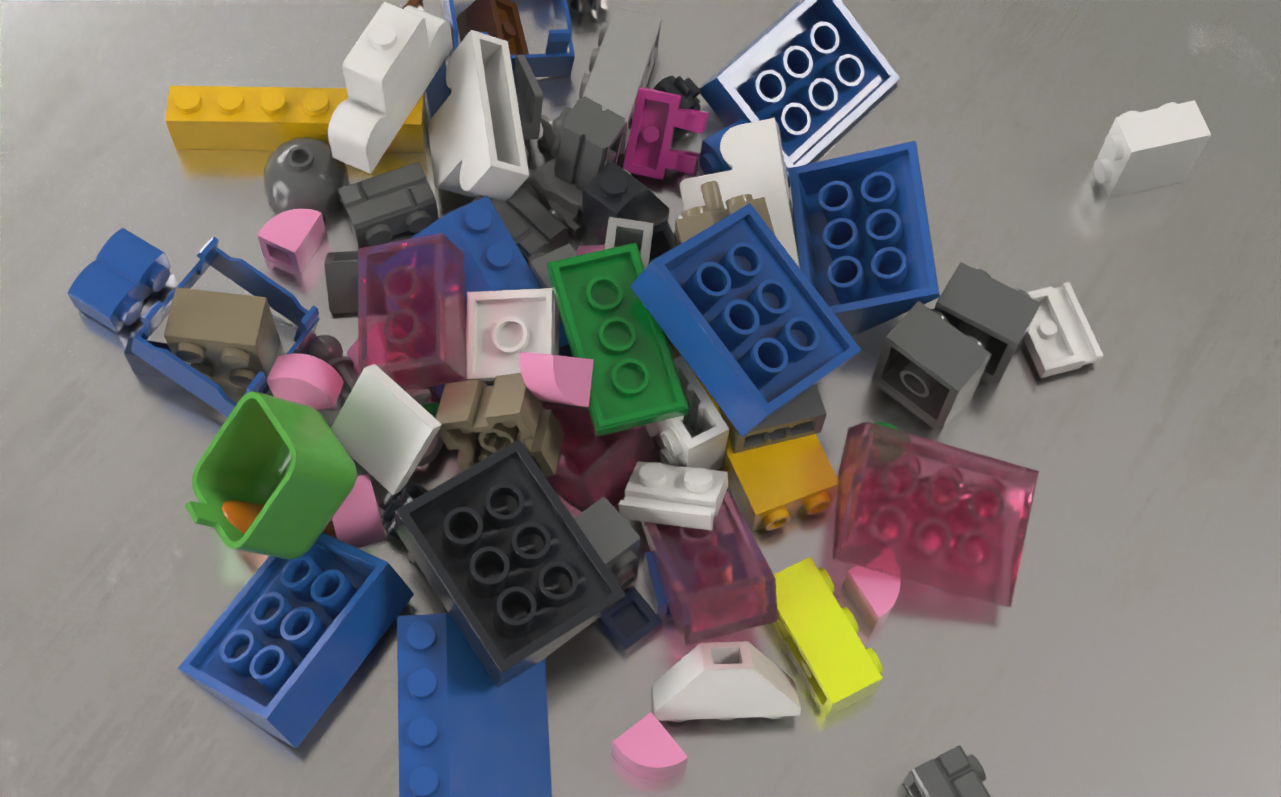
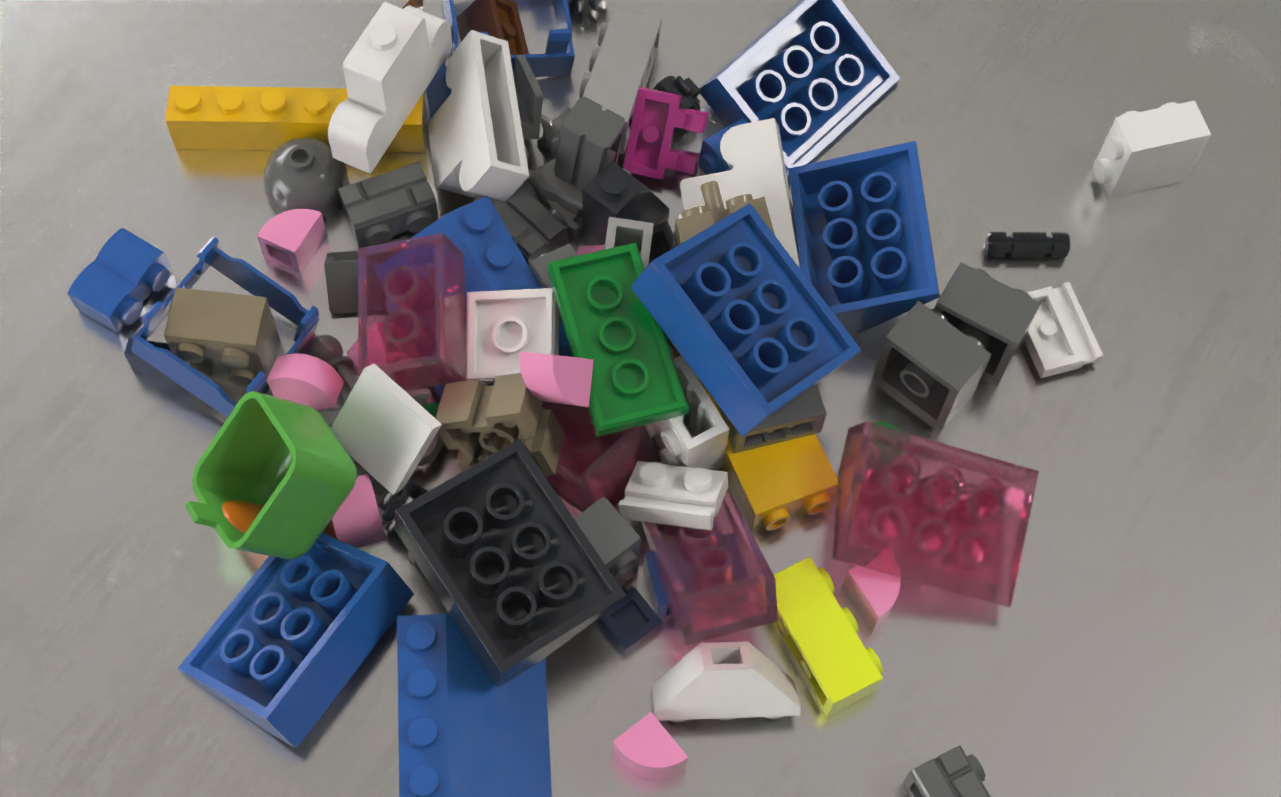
(1027, 244): none -> black axle

